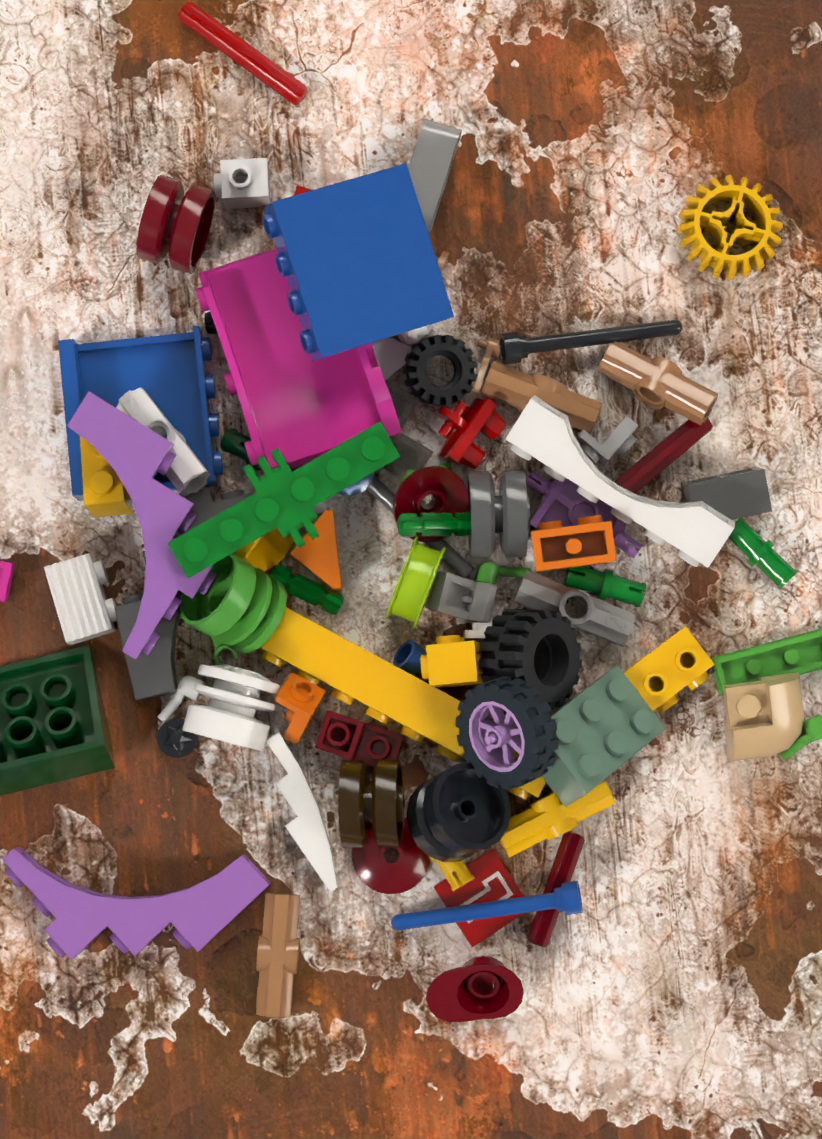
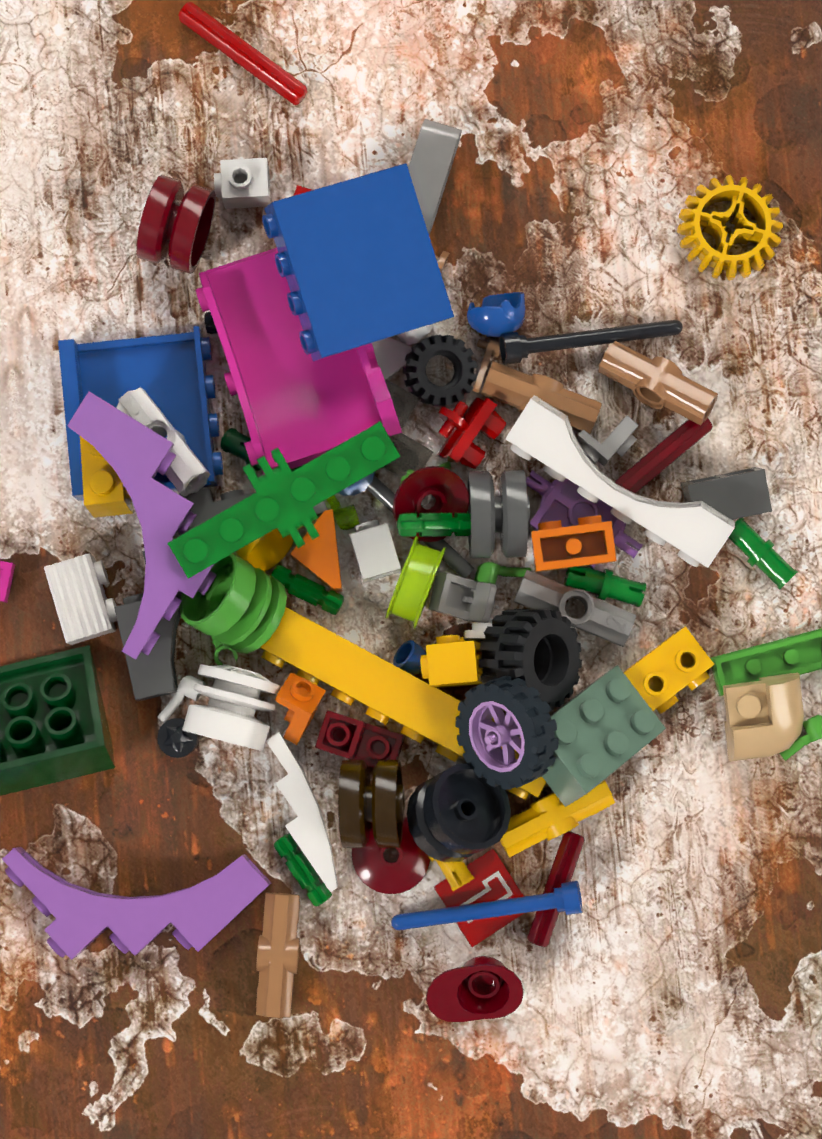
(302, 870): none -> green axle
(345, 517): none -> clear neon green hand
(374, 551): none -> white brick
(498, 314): none -> blue hair

